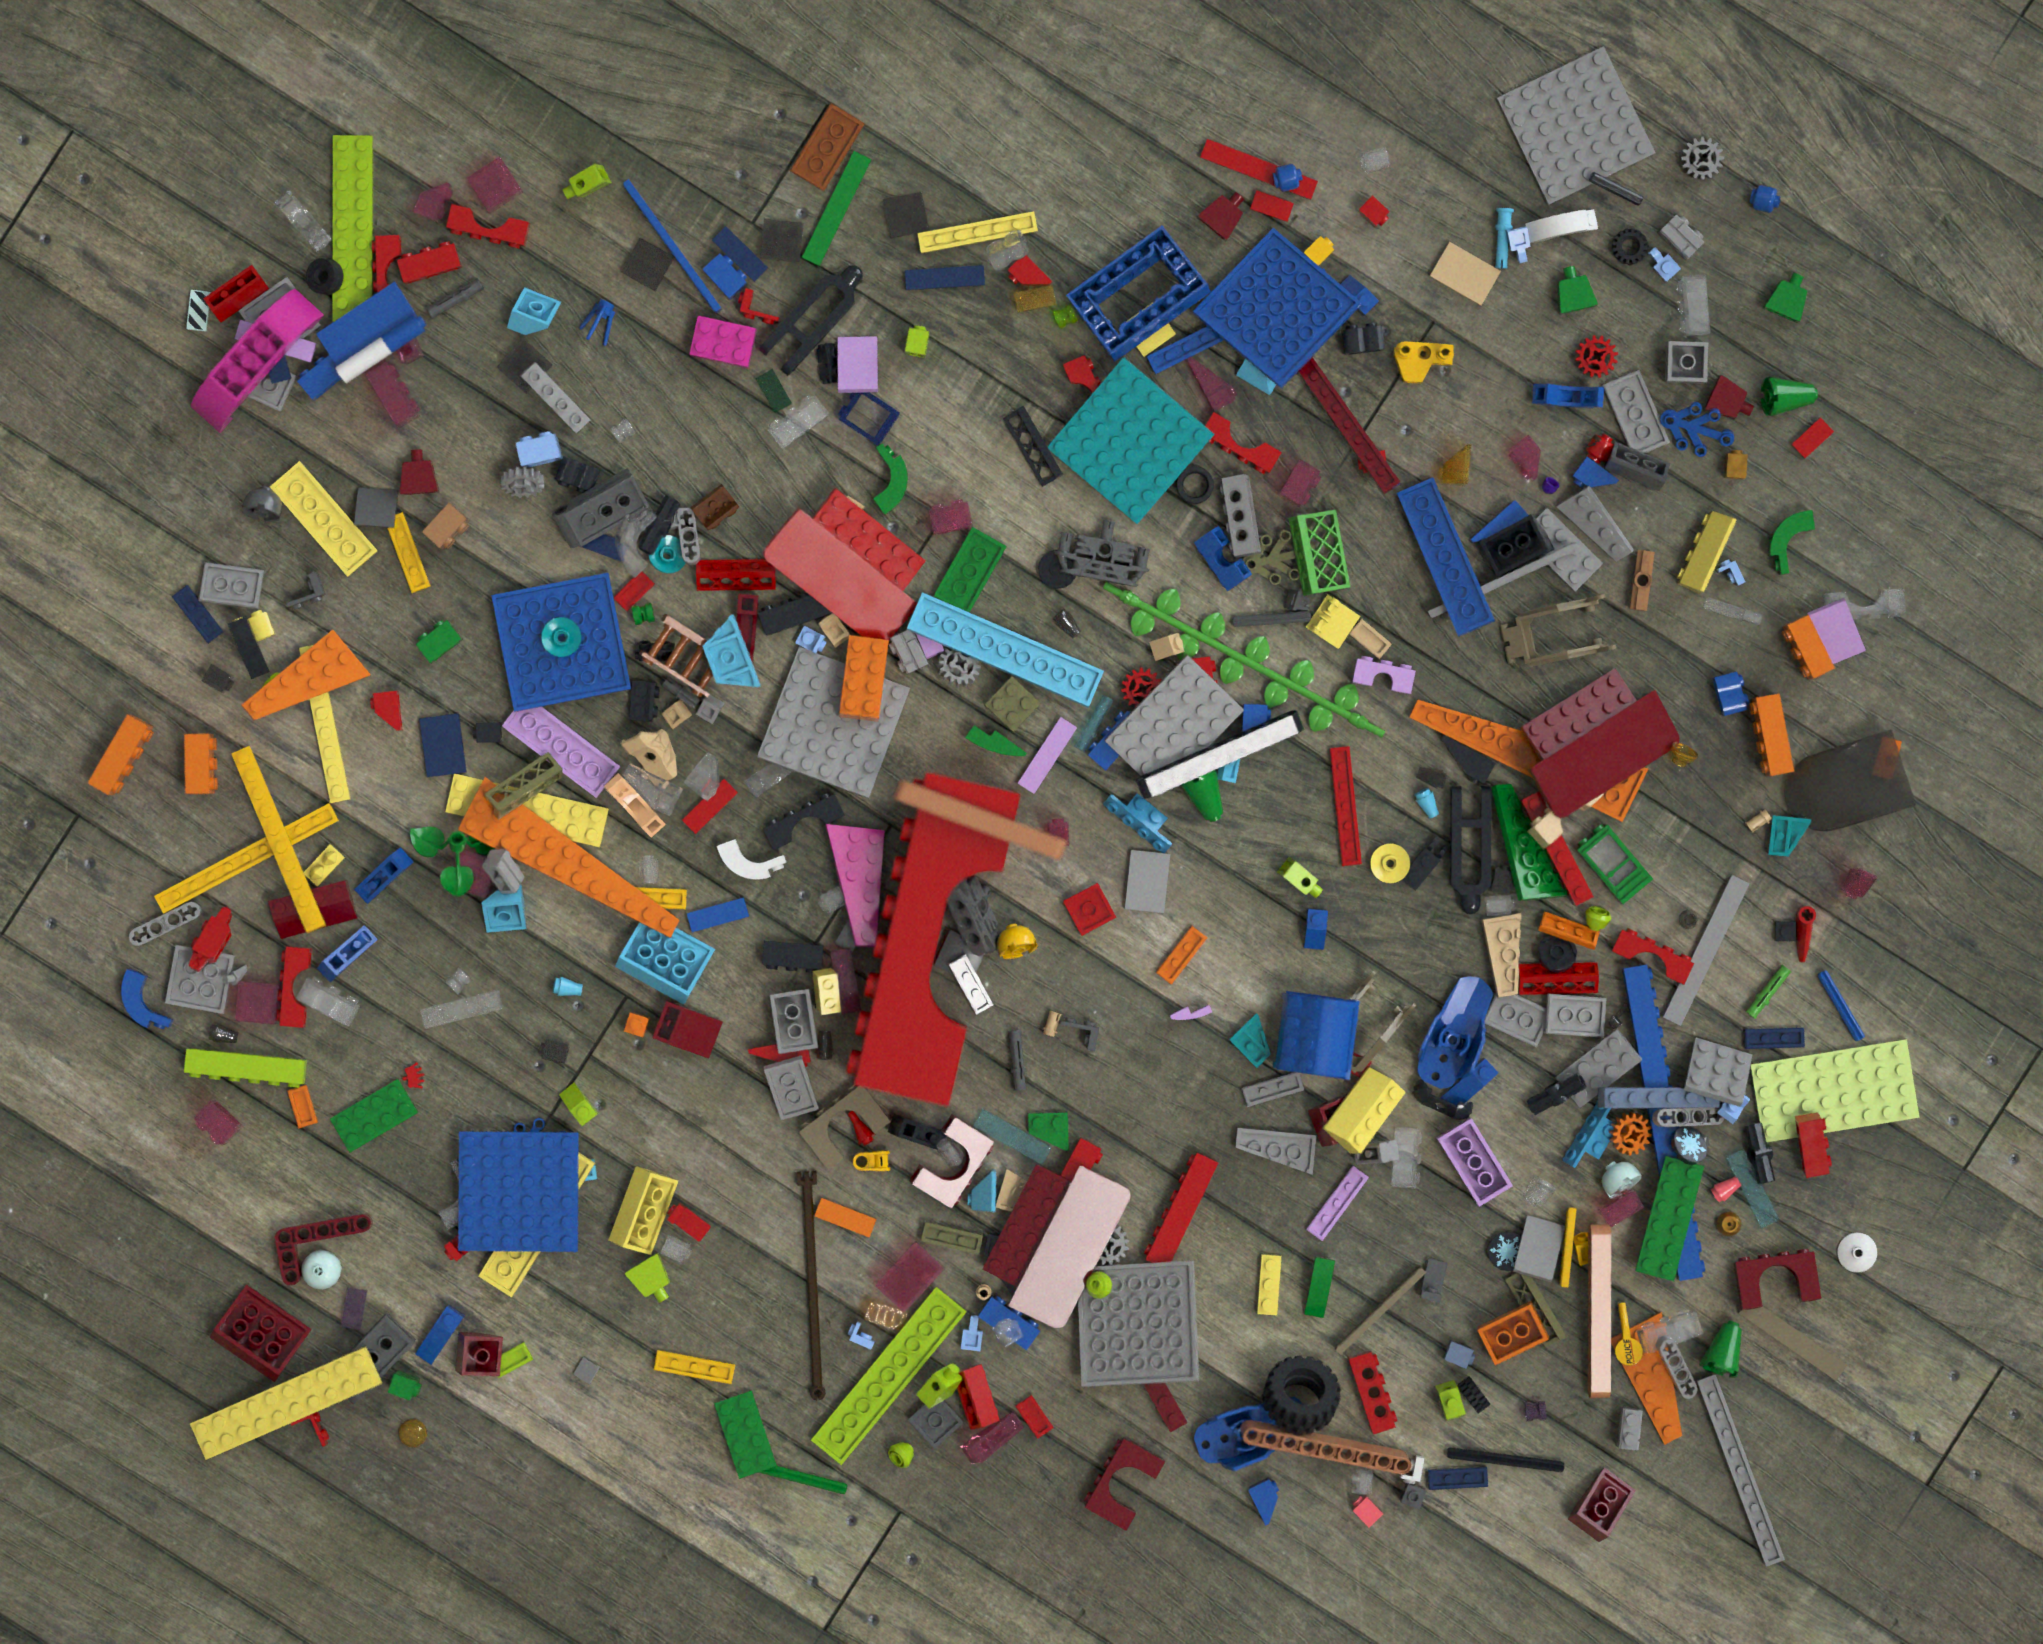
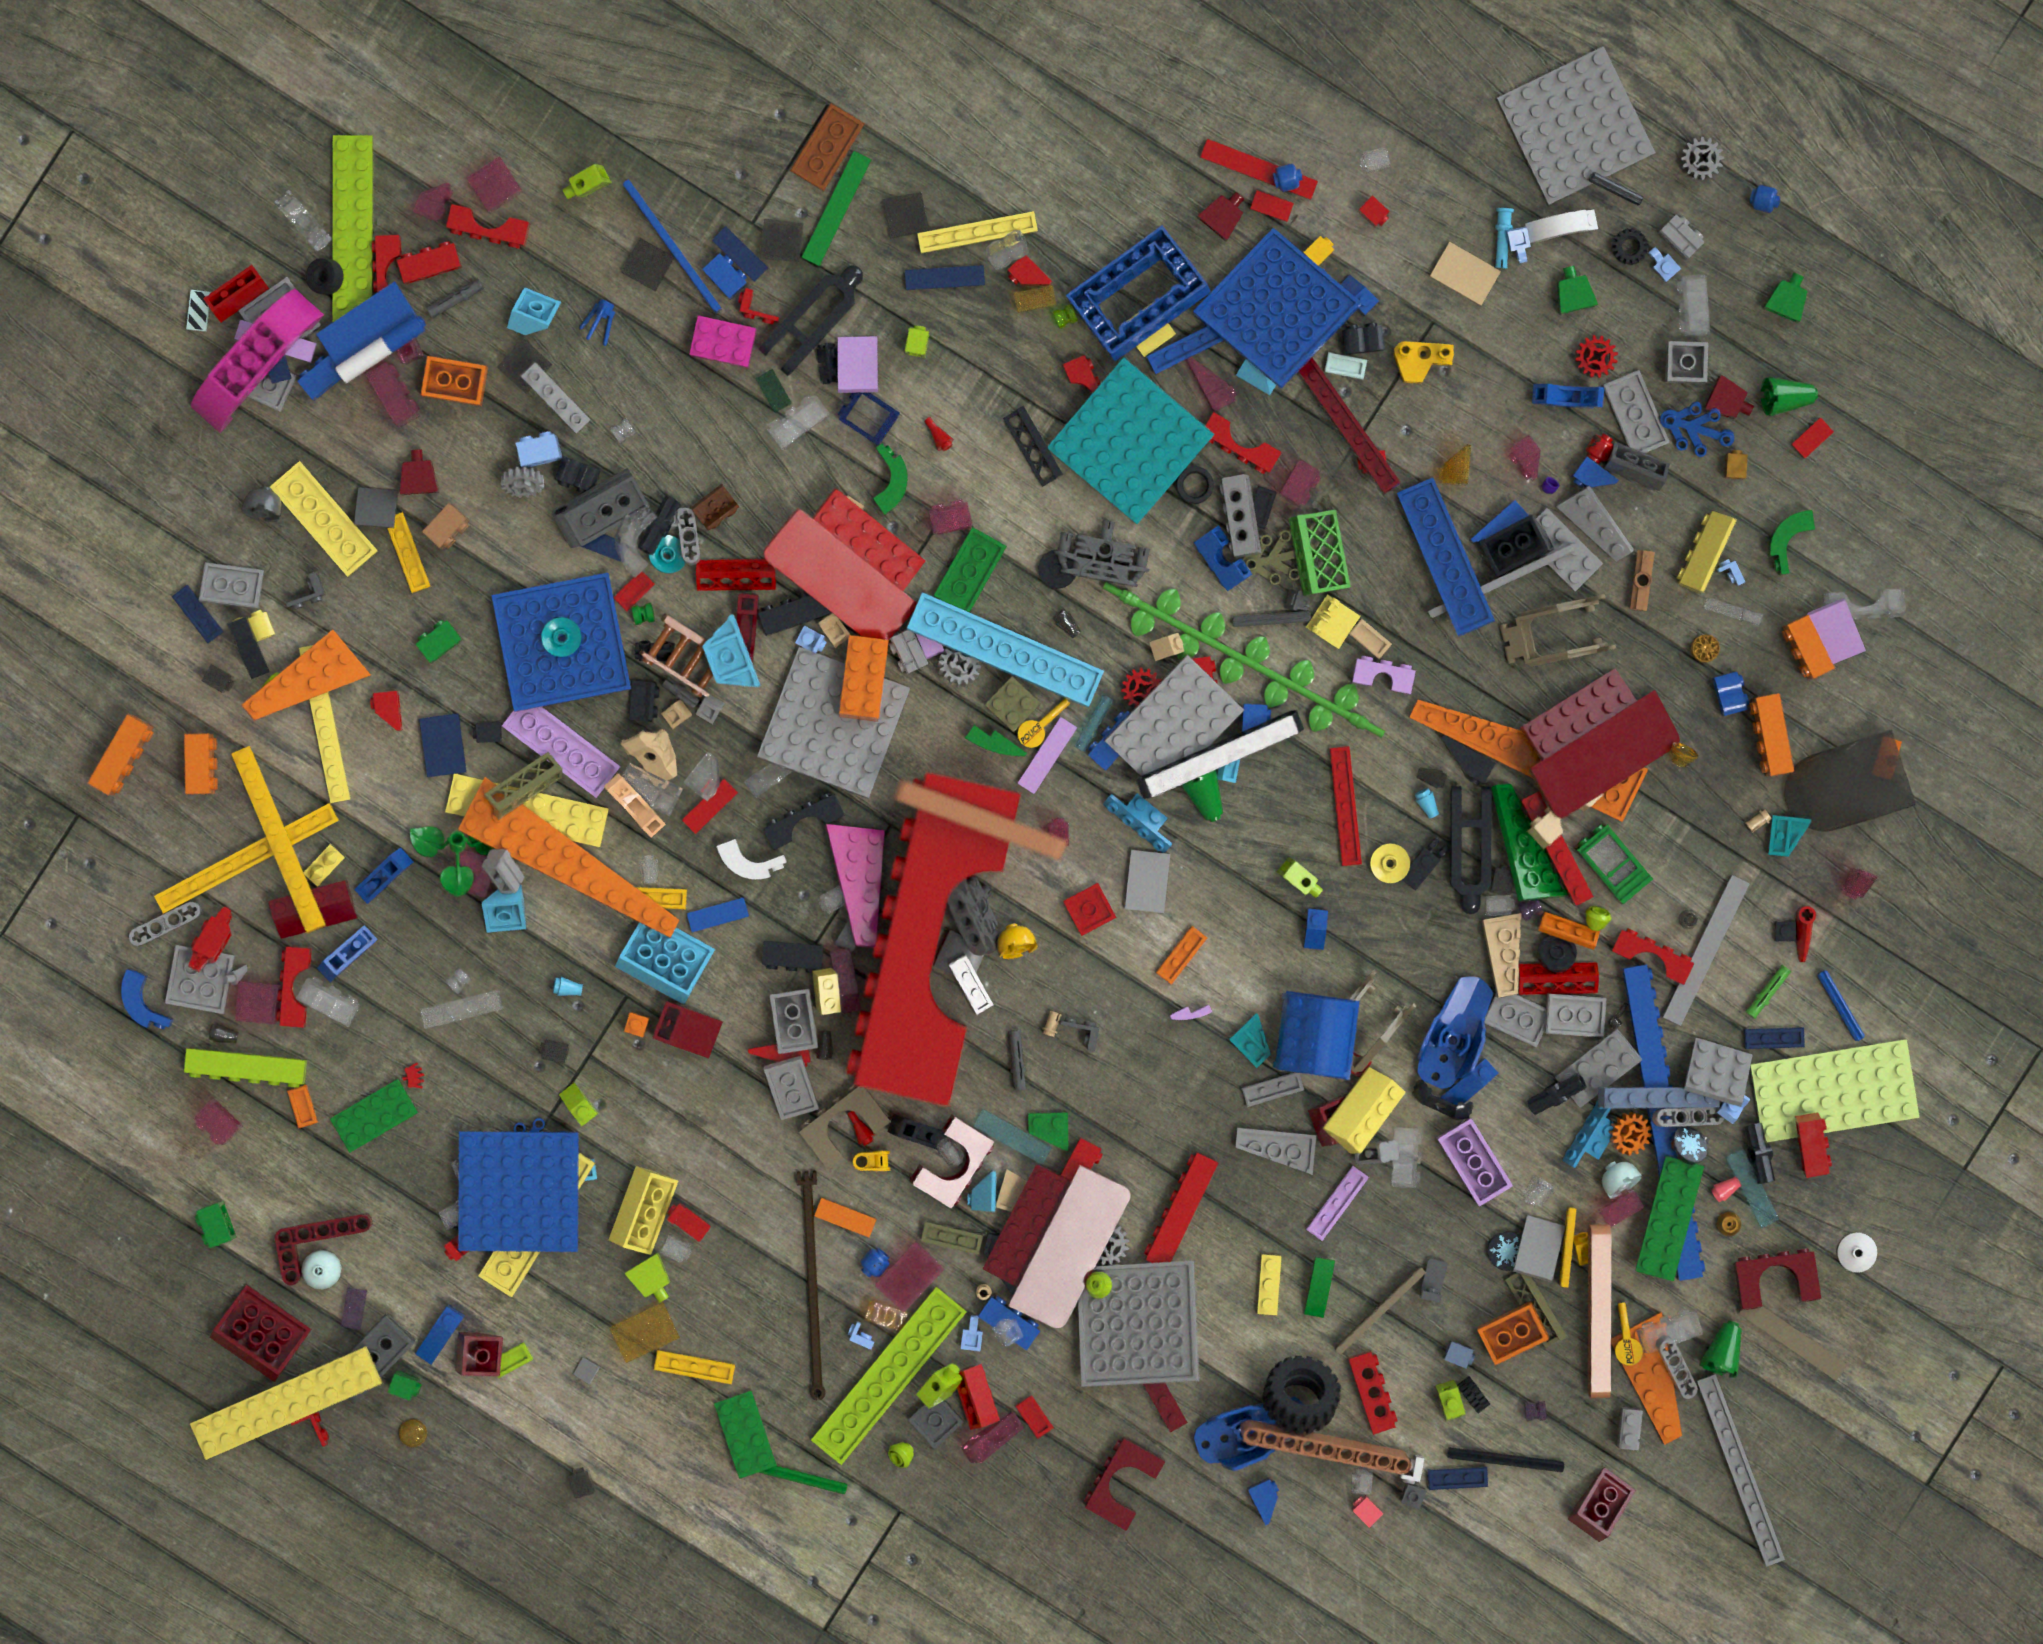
(215, 1224): none -> green brick
(454, 381): none -> orange brick
(581, 1482): none -> clear smoke brick
(644, 1332): none -> clear yellow tile
(874, 1262): none -> blue head
(940, 437): none -> red cone
(1032, 732): none -> yellow piece
(1263, 504): none -> black tile
(1345, 366): none -> light aqua tile
(1530, 908): none -> clear purple wheel
(1705, 648): none -> pearl gold wheel

